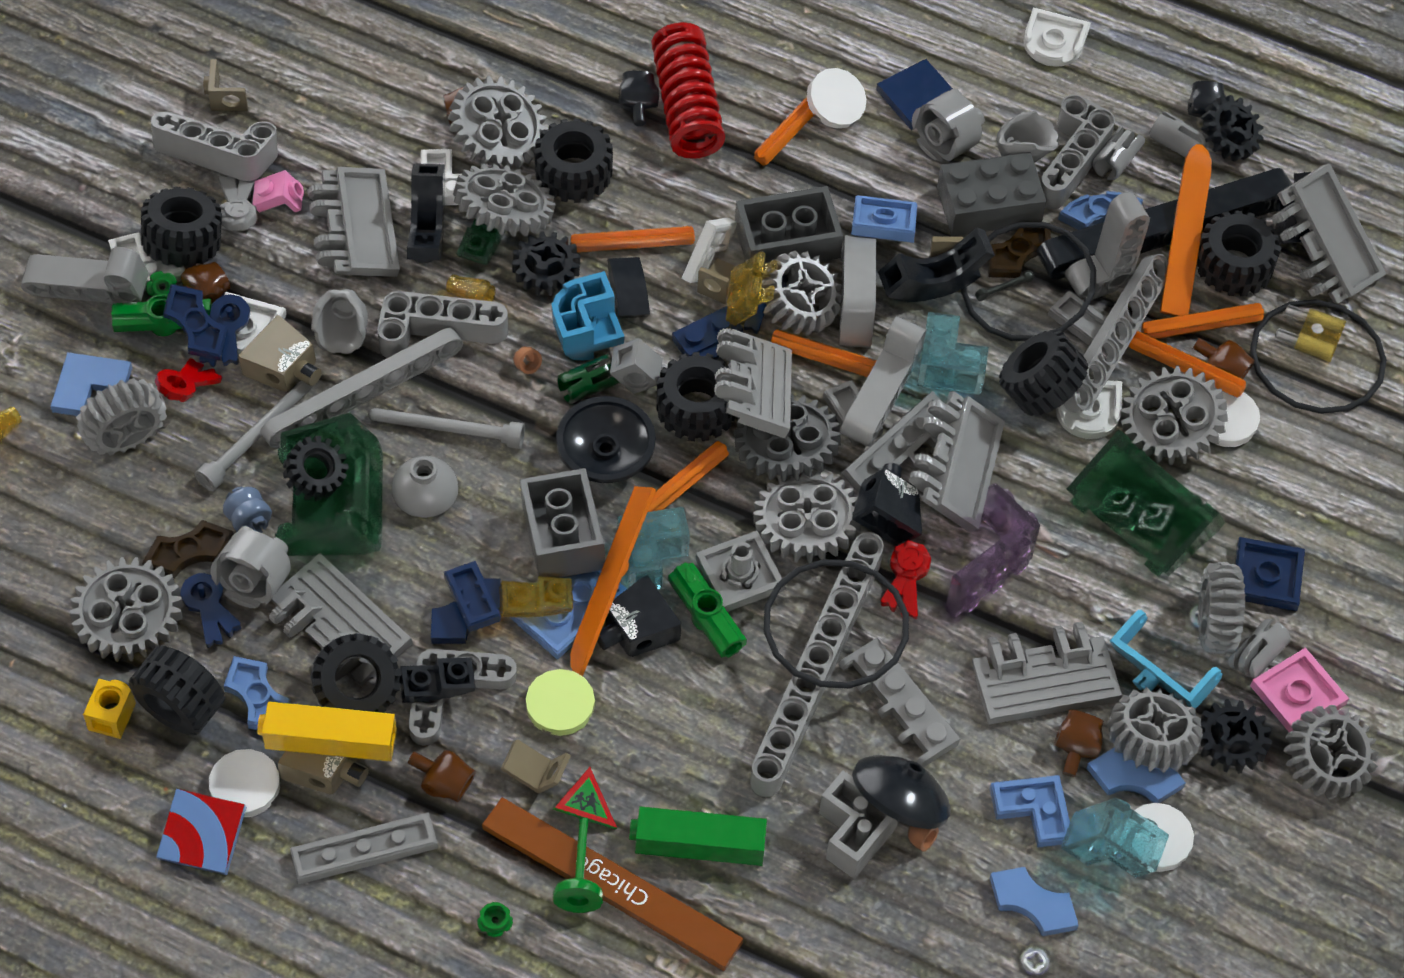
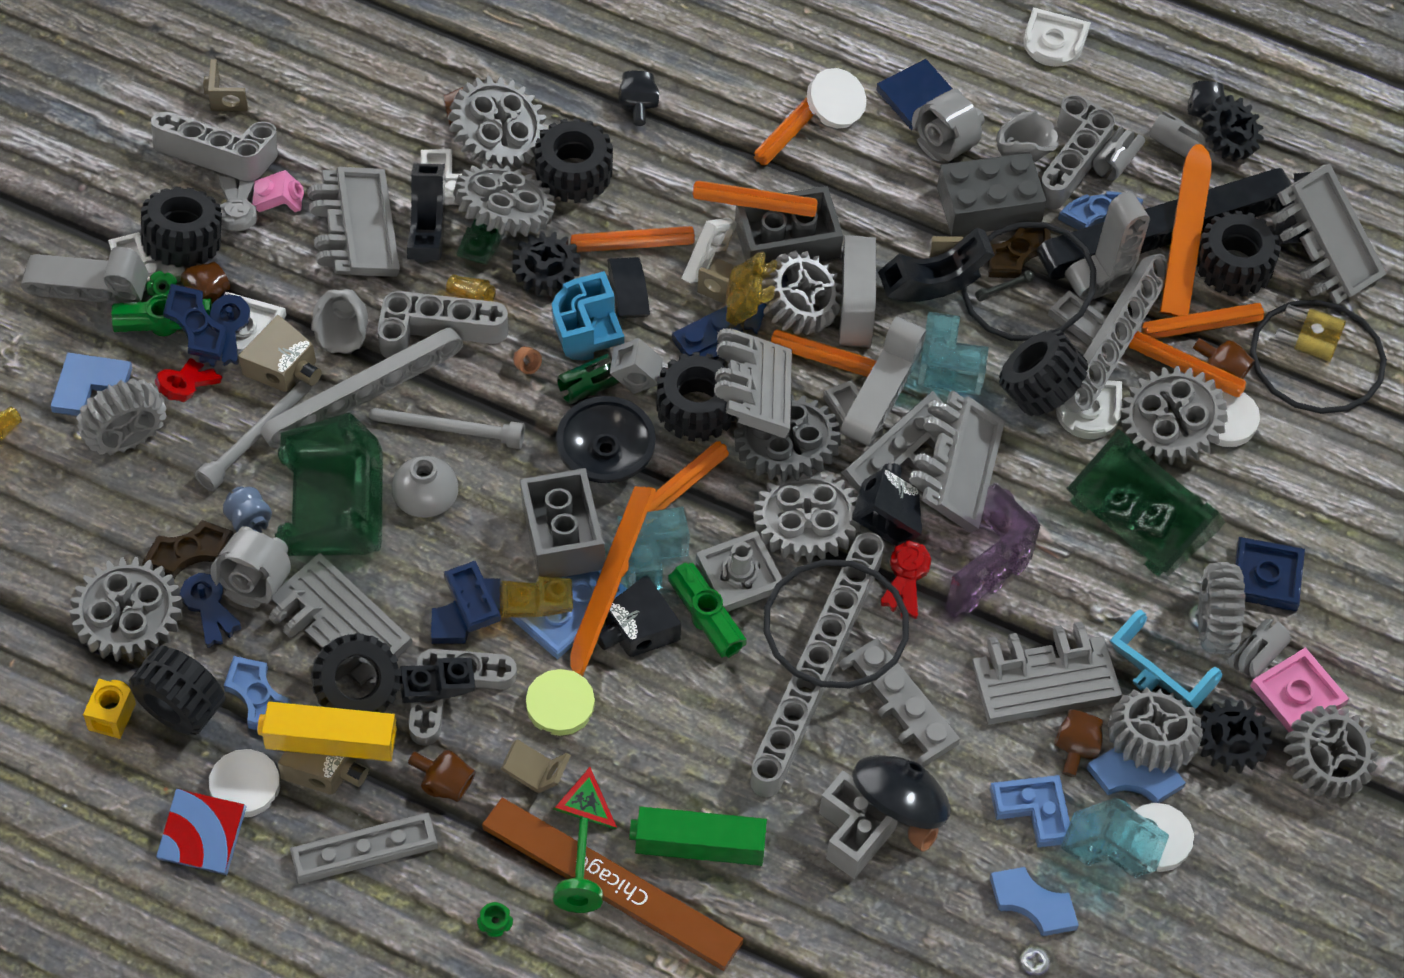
(302, 481): black tyre -> none
(693, 104): red piece -> none
(755, 198): none -> orange axle
(884, 218): medium blue tile -> none

